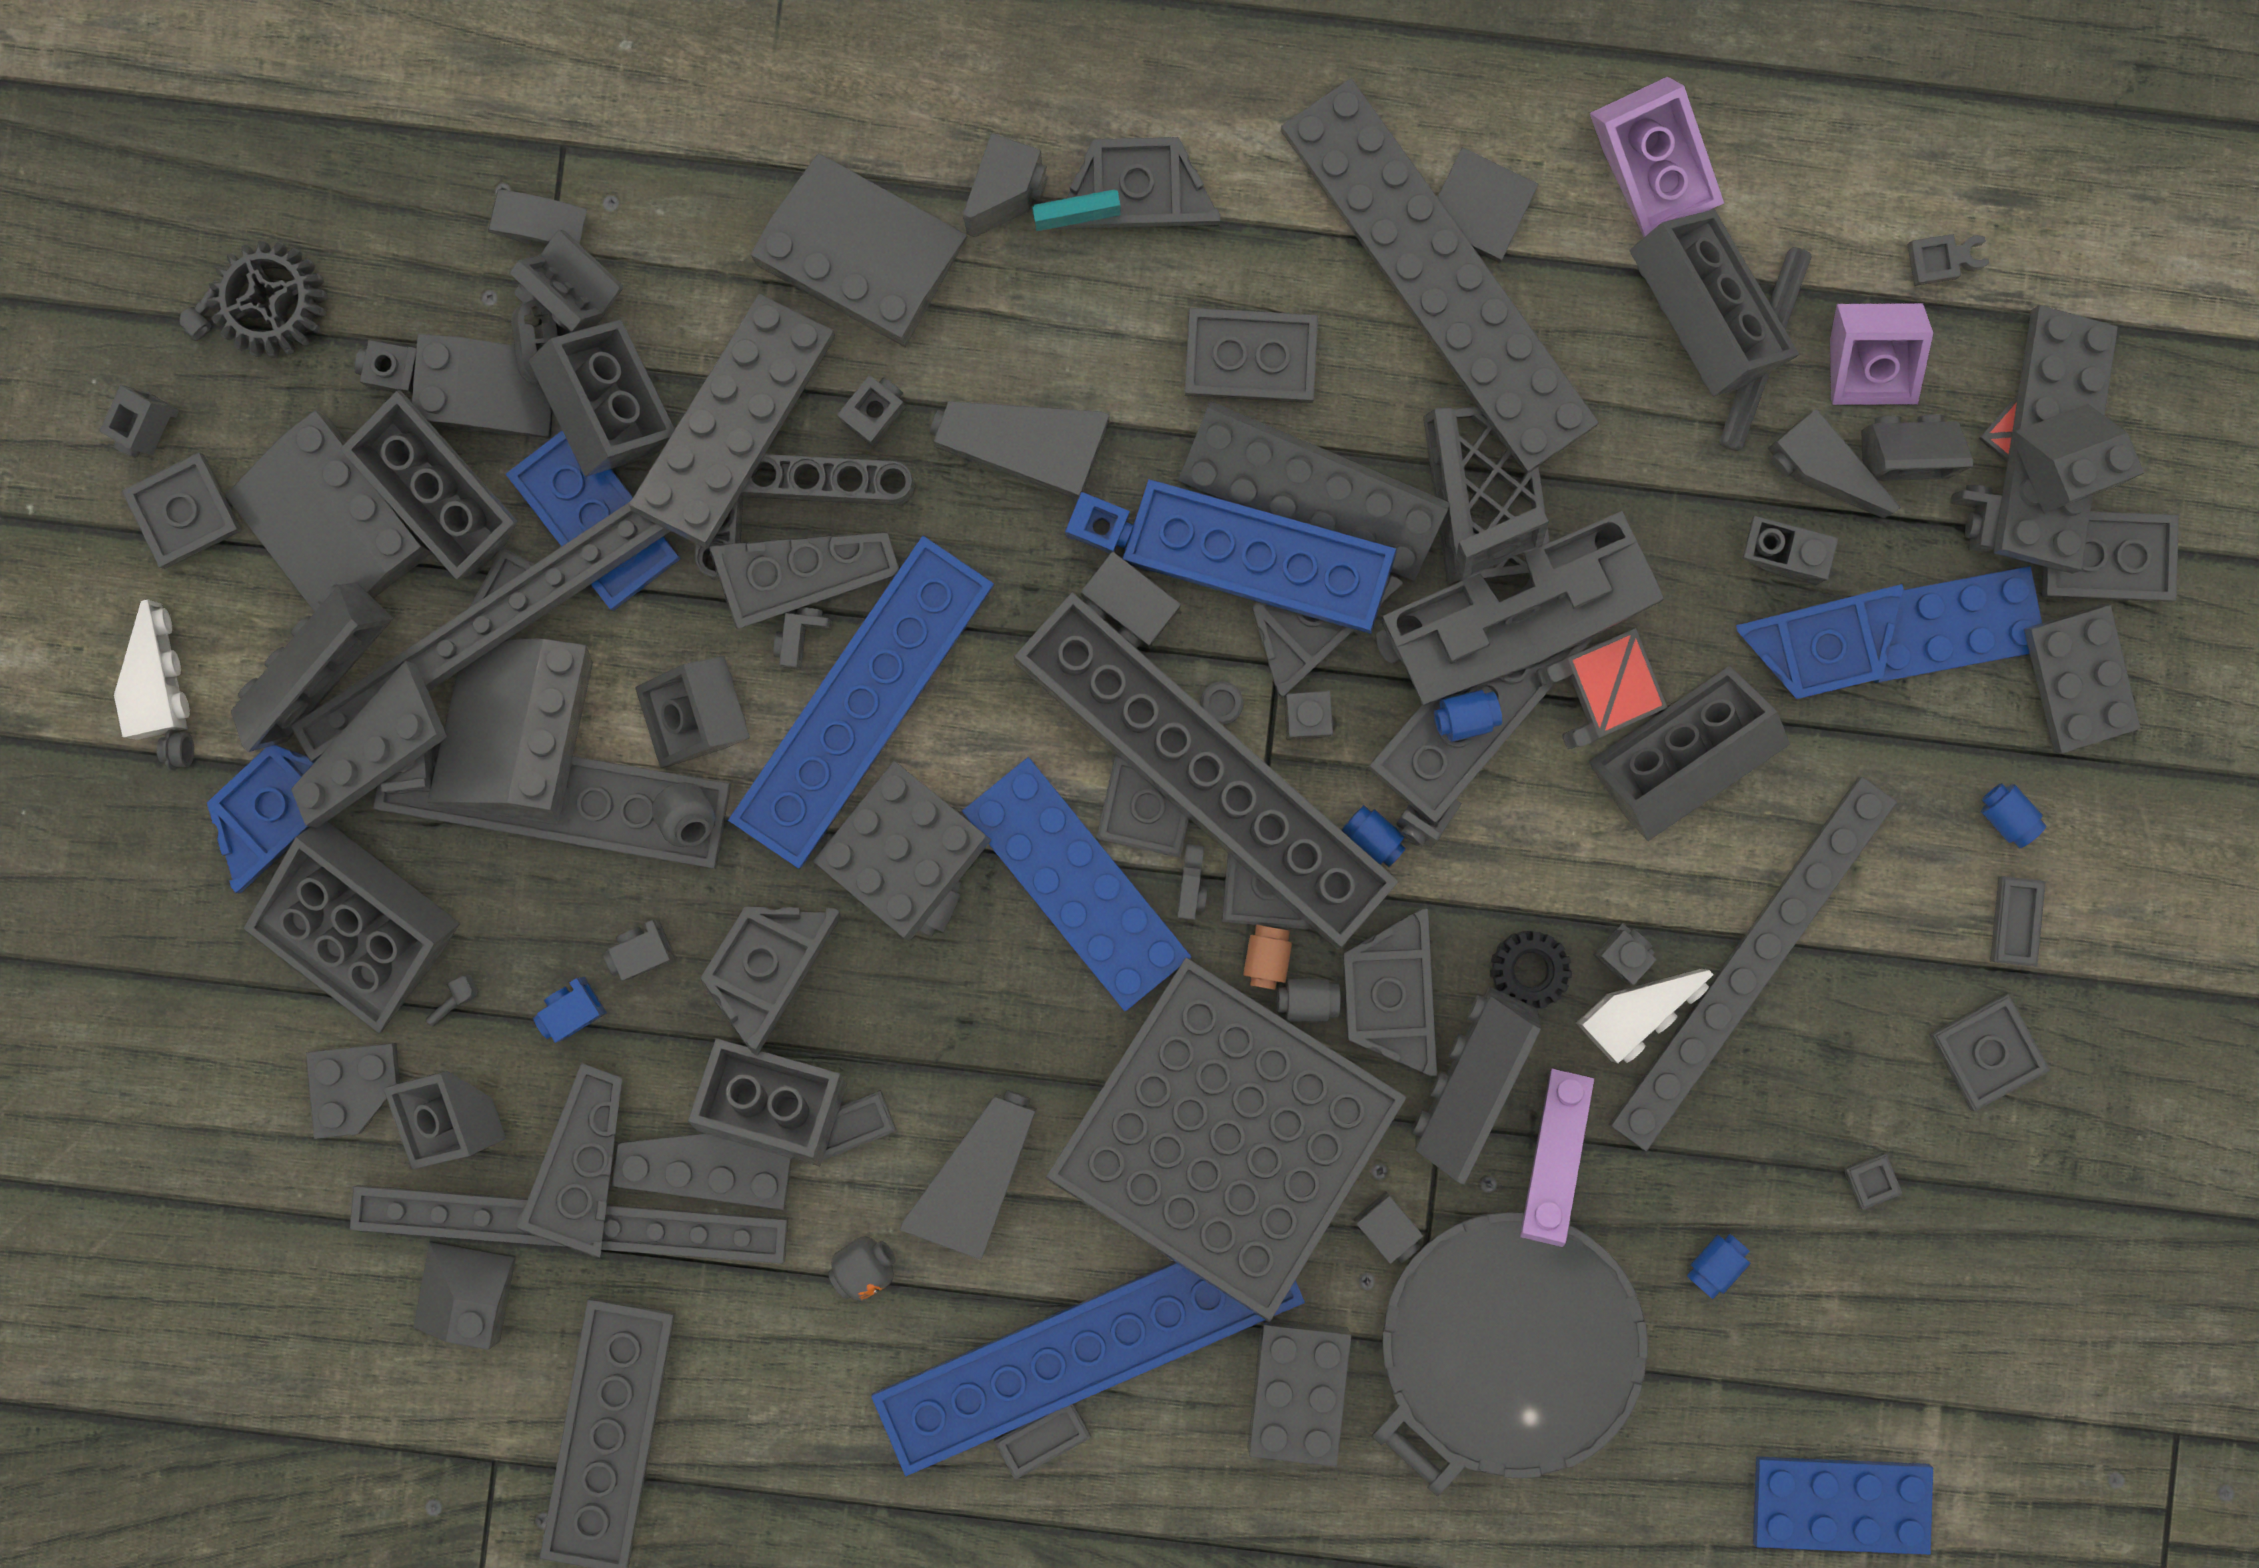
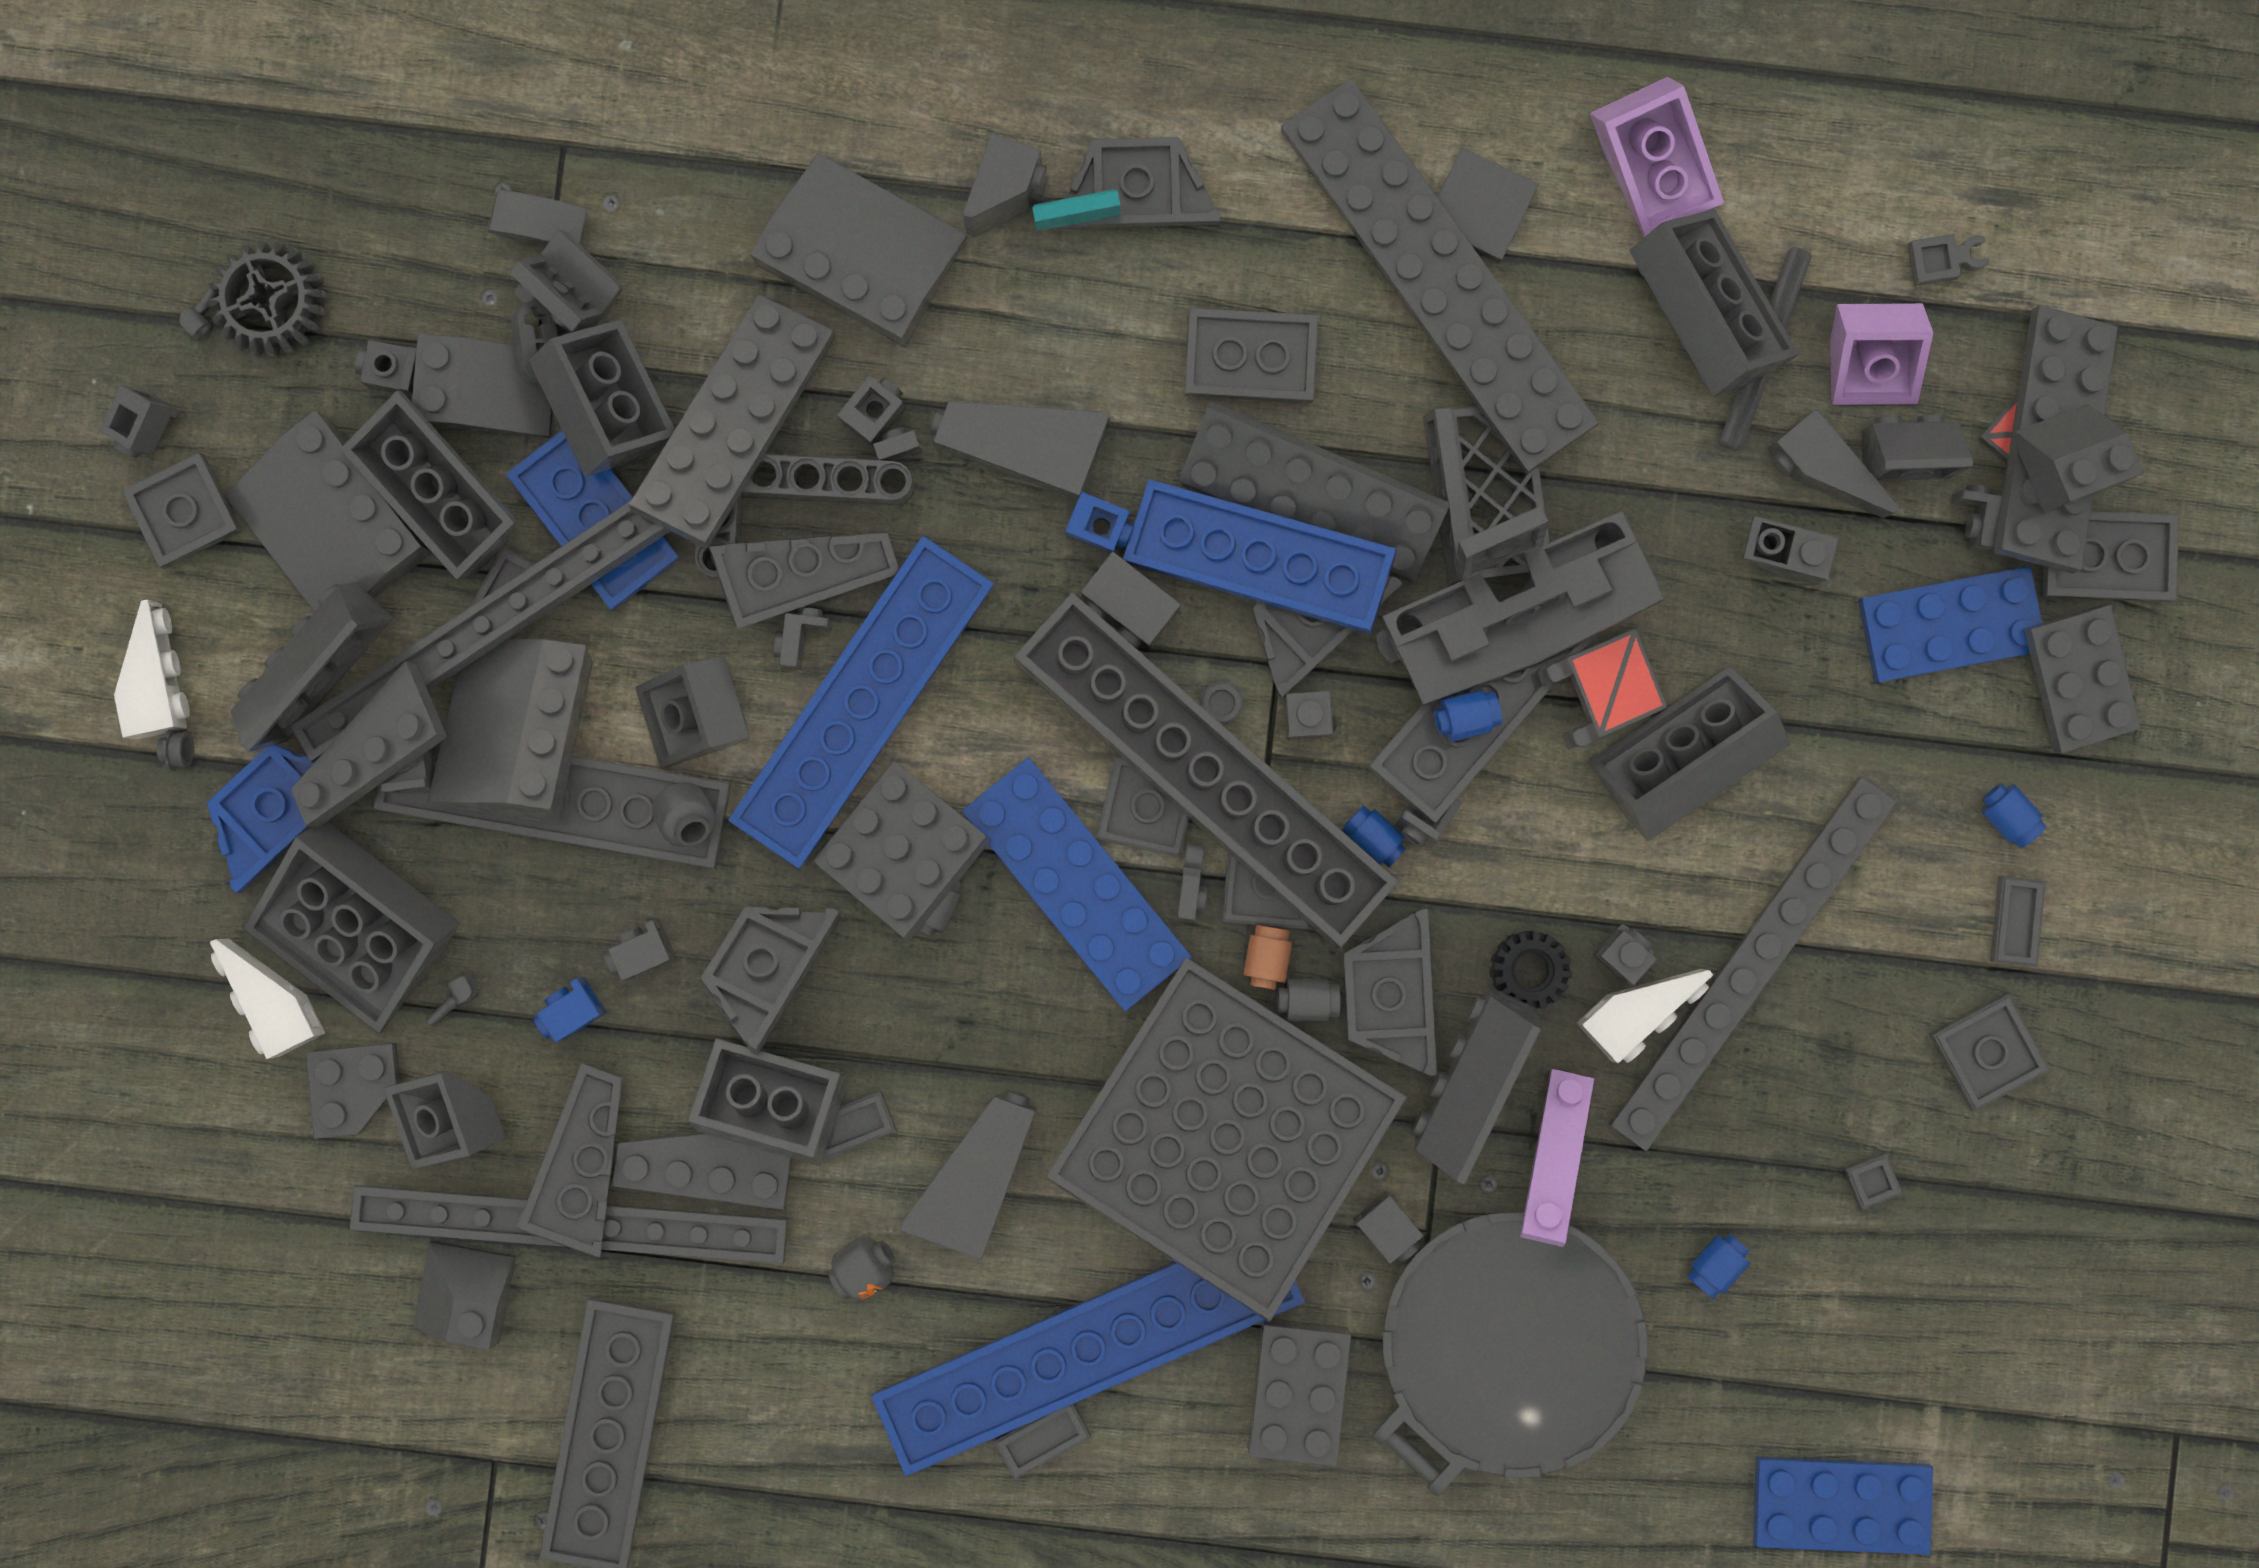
(274, 1007): none -> white slope
(897, 445): none -> dark grey plate
(1829, 642): blue wing -> none

